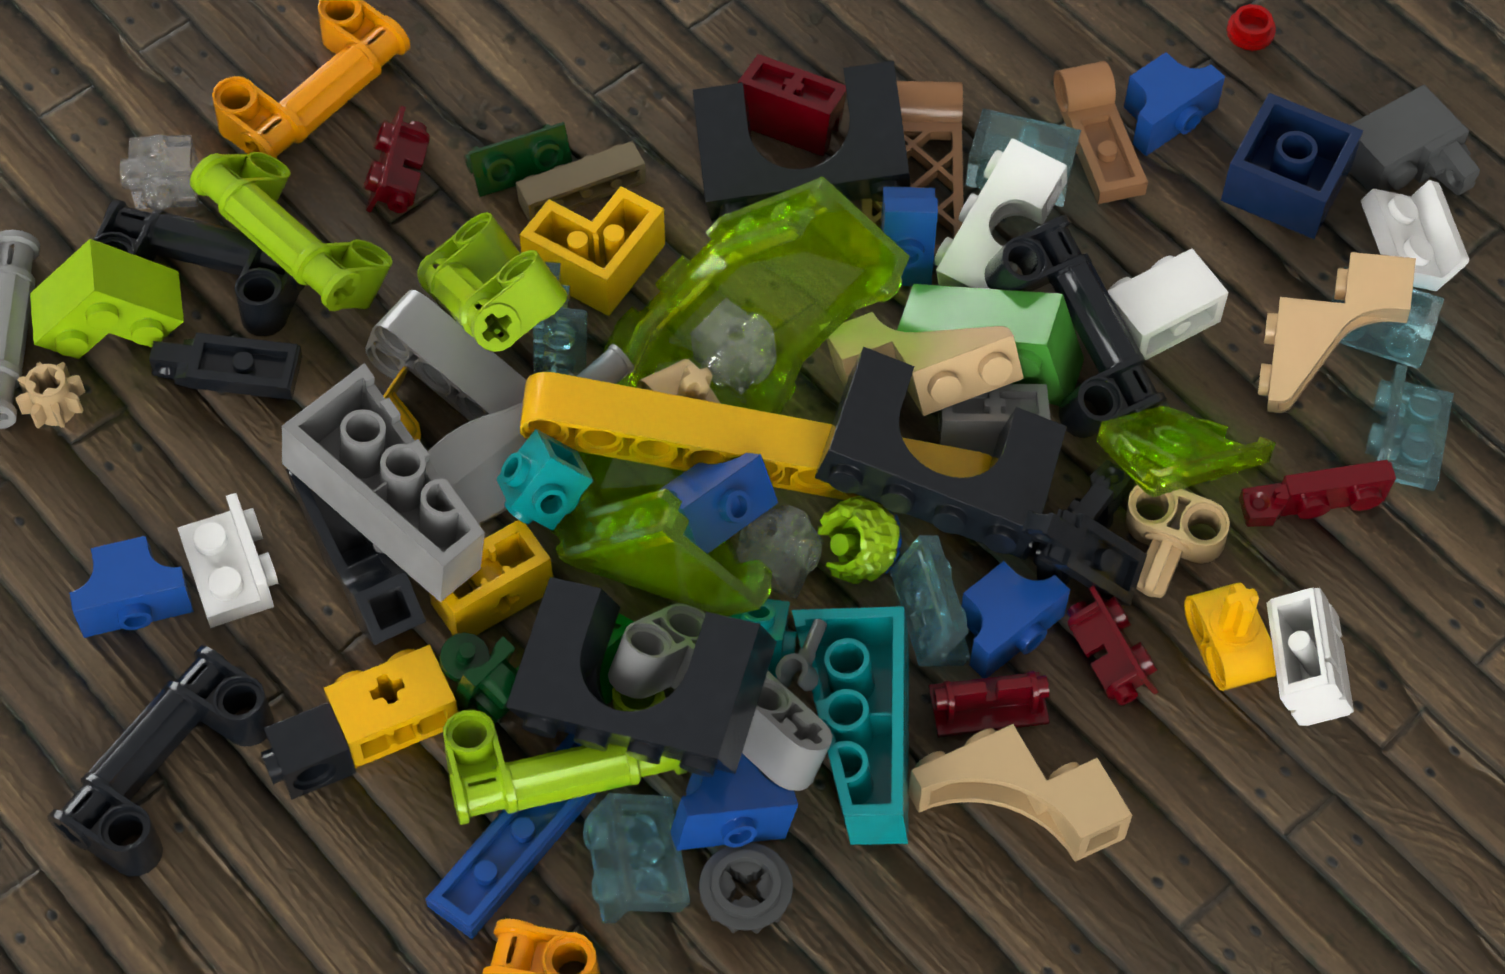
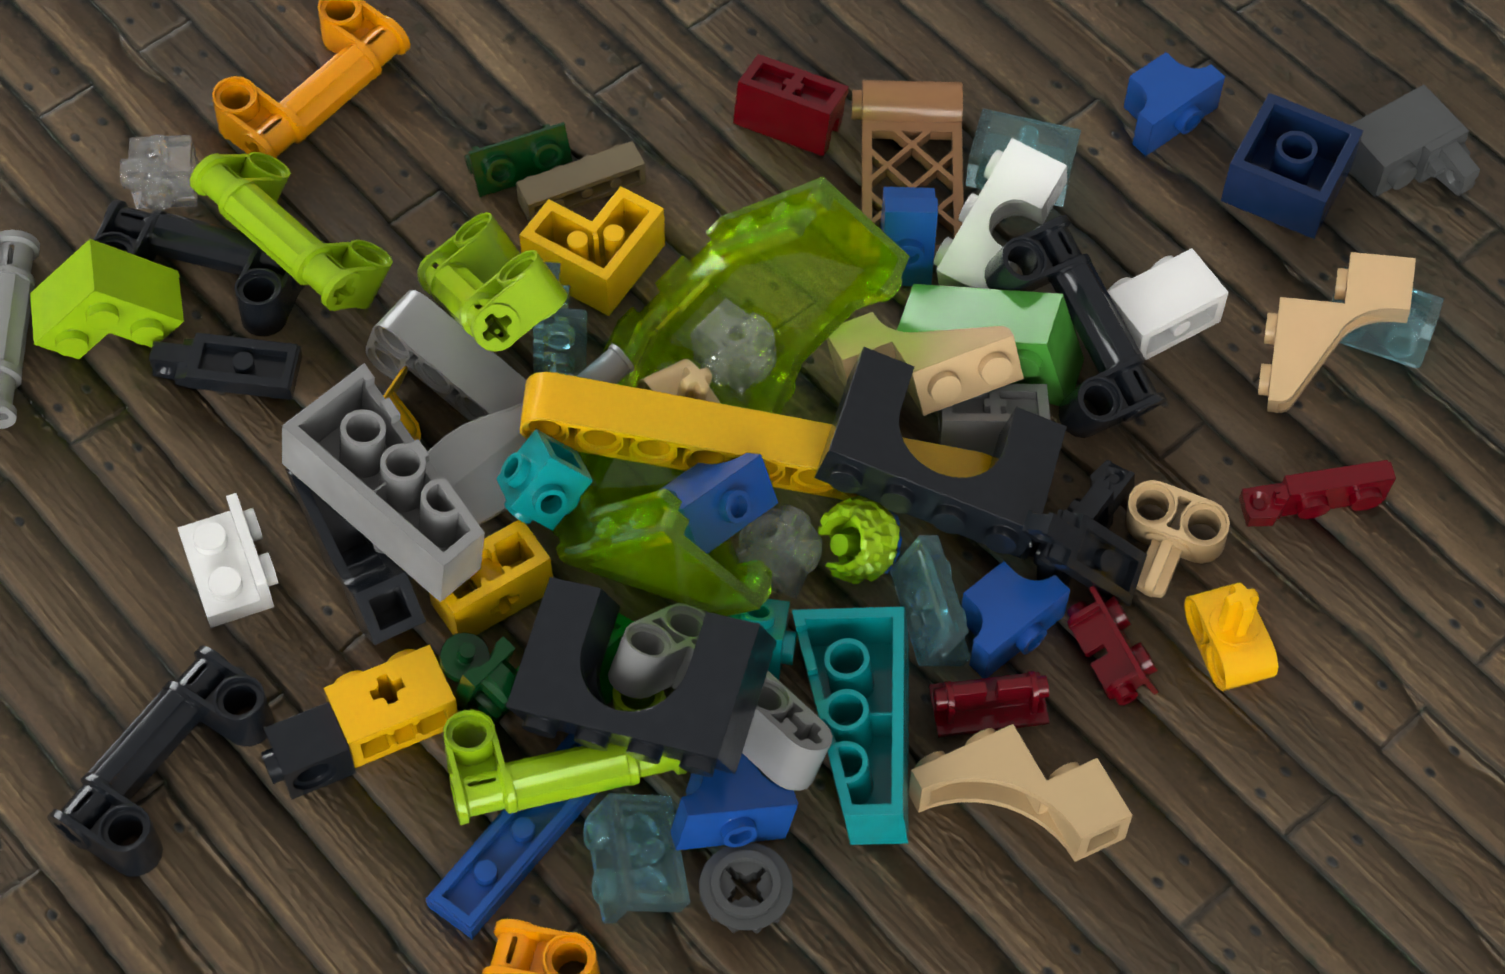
(50, 394): tan gear -> none
(128, 590): blue brick -> none
(399, 145): dark red hinge -> none
(803, 660): dark grey hand -> none
(865, 163): black arch -> none
(1104, 149): medium nougat plate -> none
(1176, 450): clear neon green wing -> none
(1251, 27): red plate -> none
(1309, 657): white brick -> none
(1410, 429): clear light blue bracket -> none
(1418, 229): white bracket -> none

